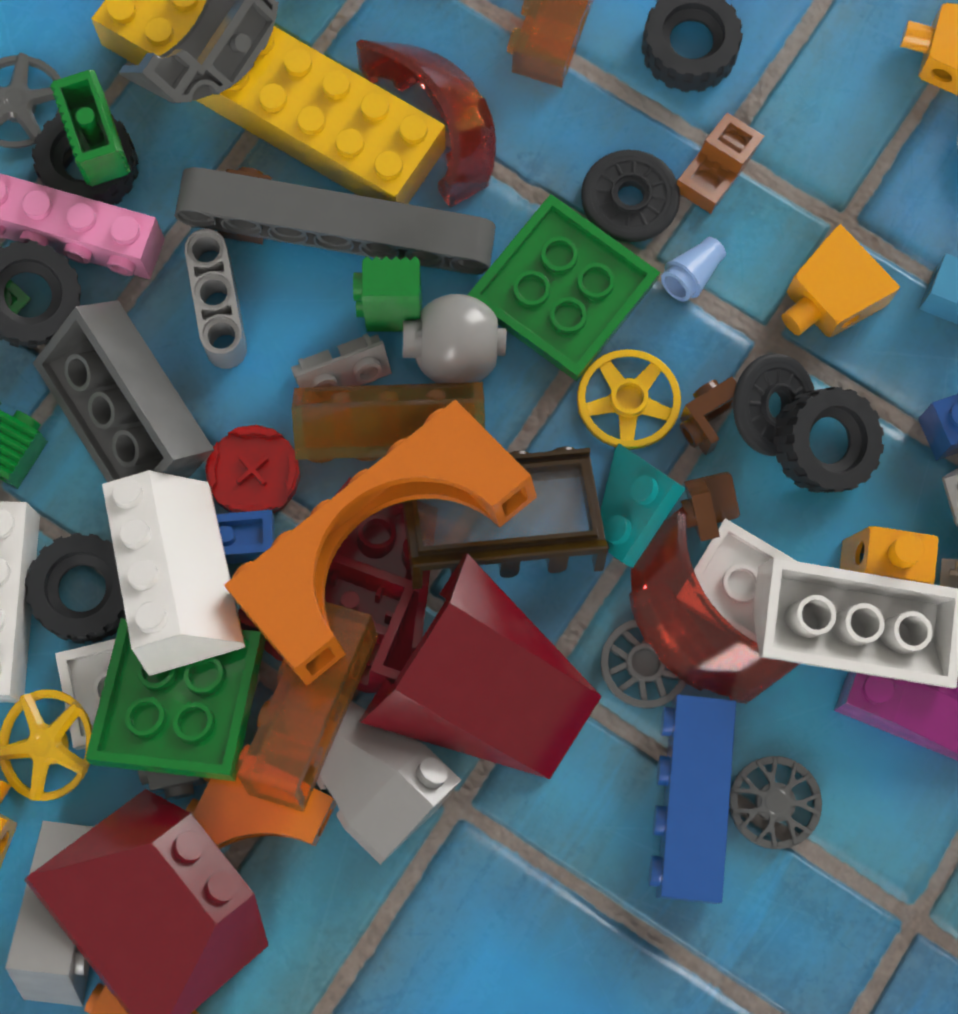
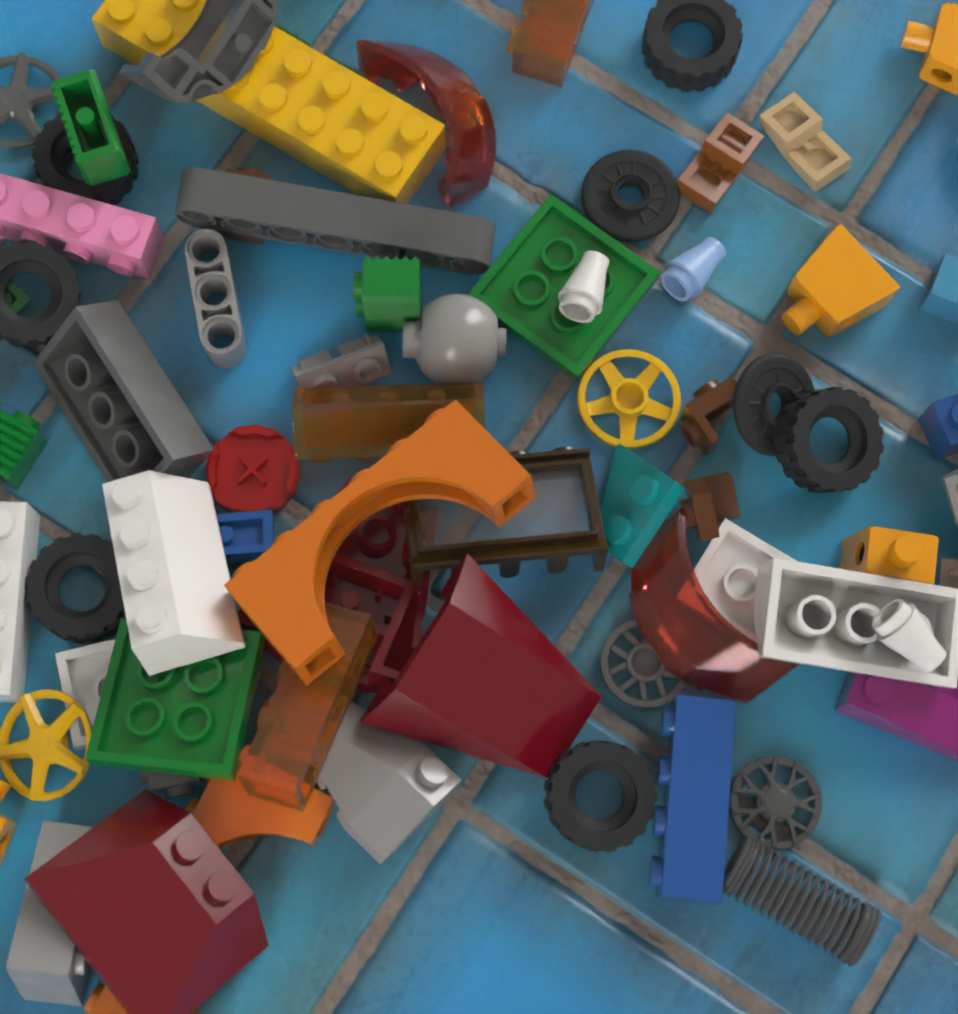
(584, 290): none -> white cone
(636, 805): none -> black tyre
(796, 907): none -> dark grey piece
(803, 143): none -> tan slope
(907, 633): none -> white cone

